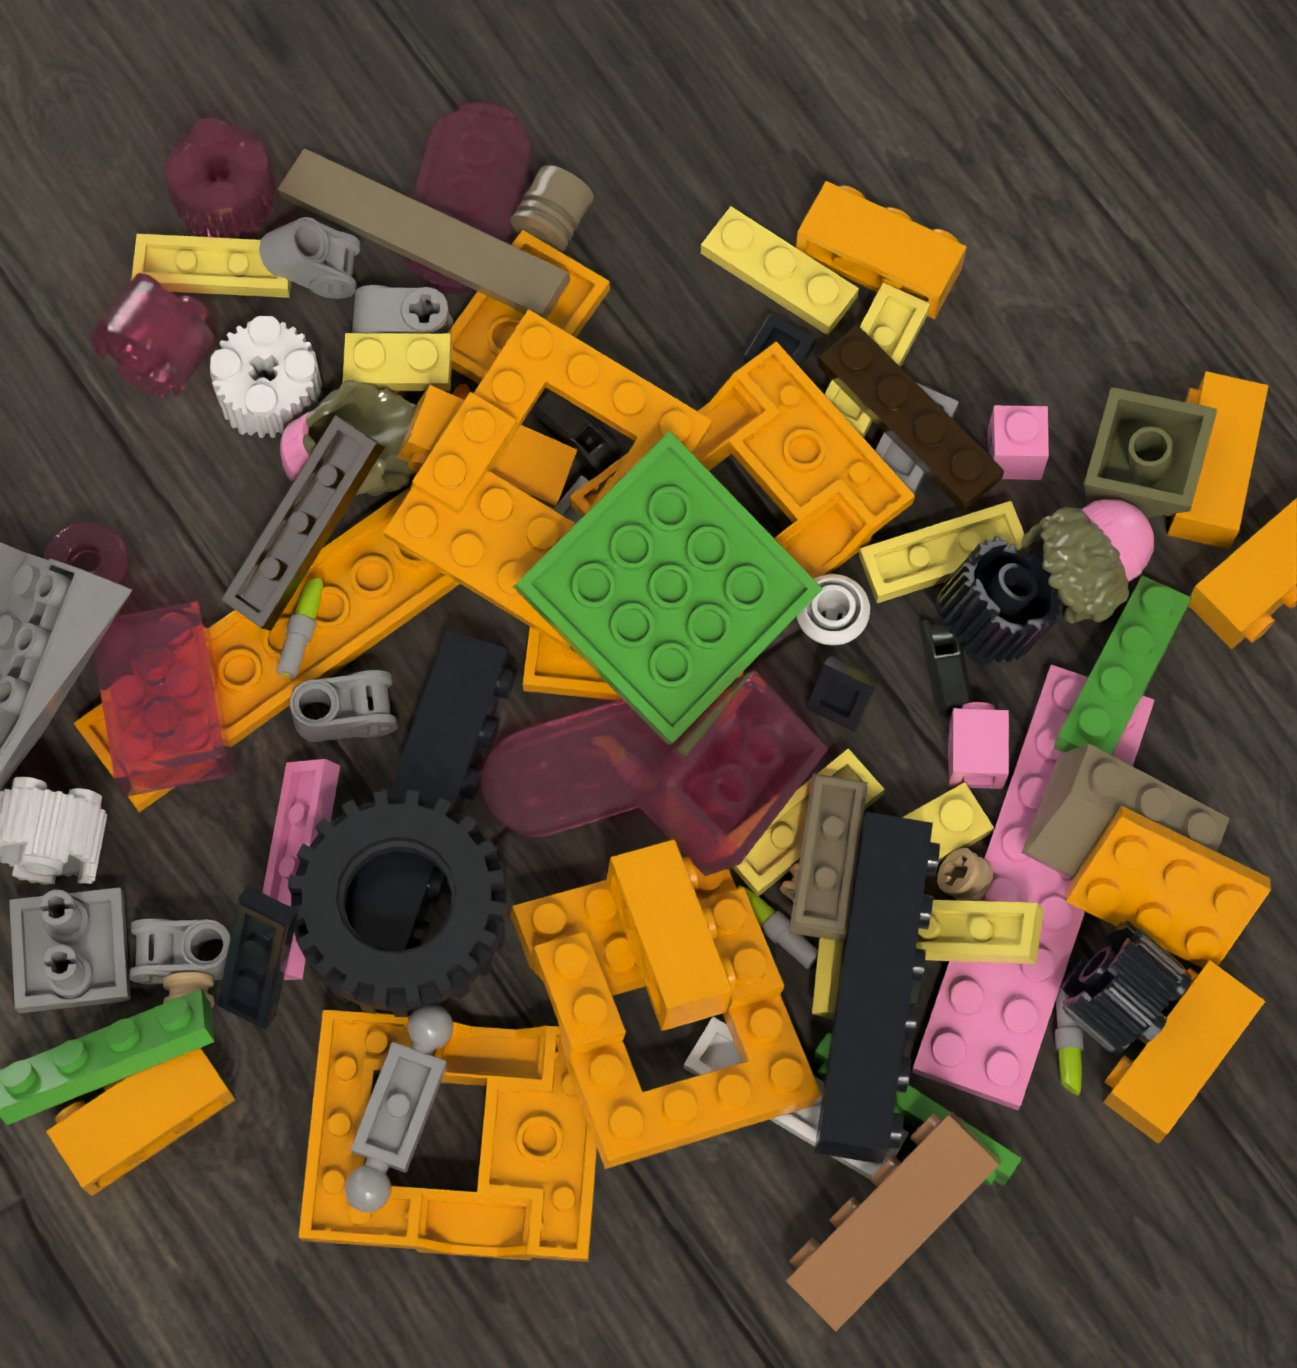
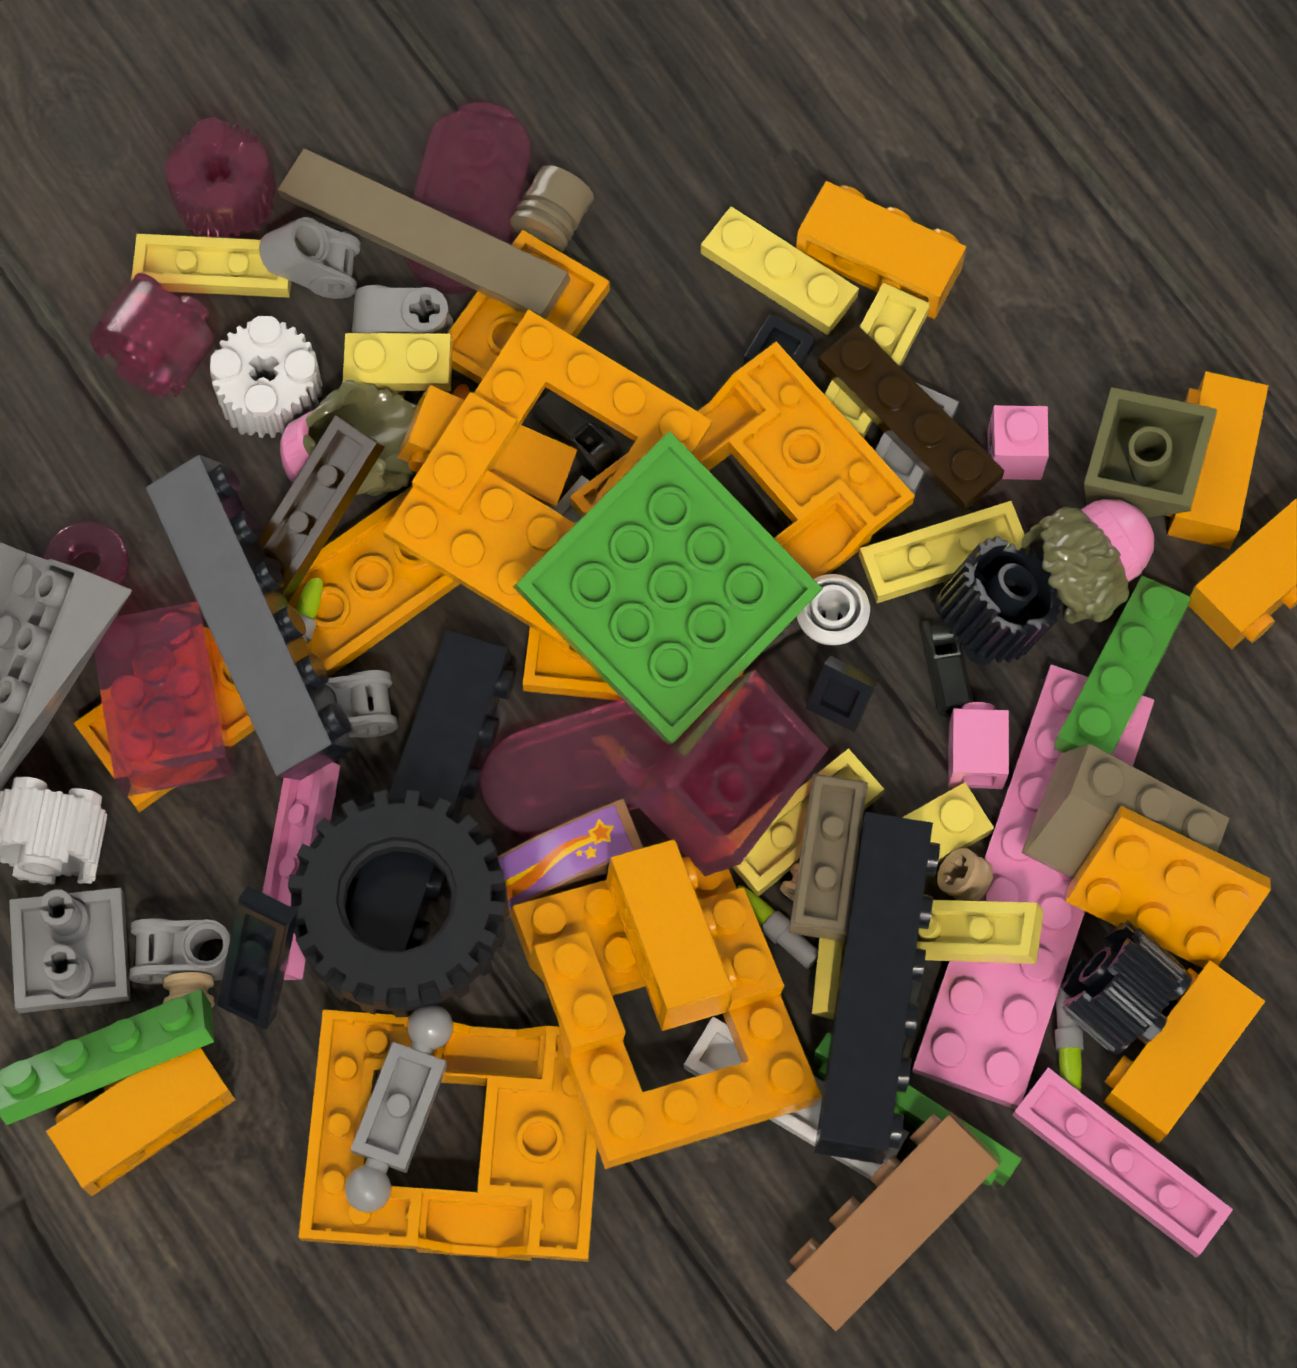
(251, 618): none -> brick
(568, 854): none -> slope
(1122, 1162): none -> bright pink plate

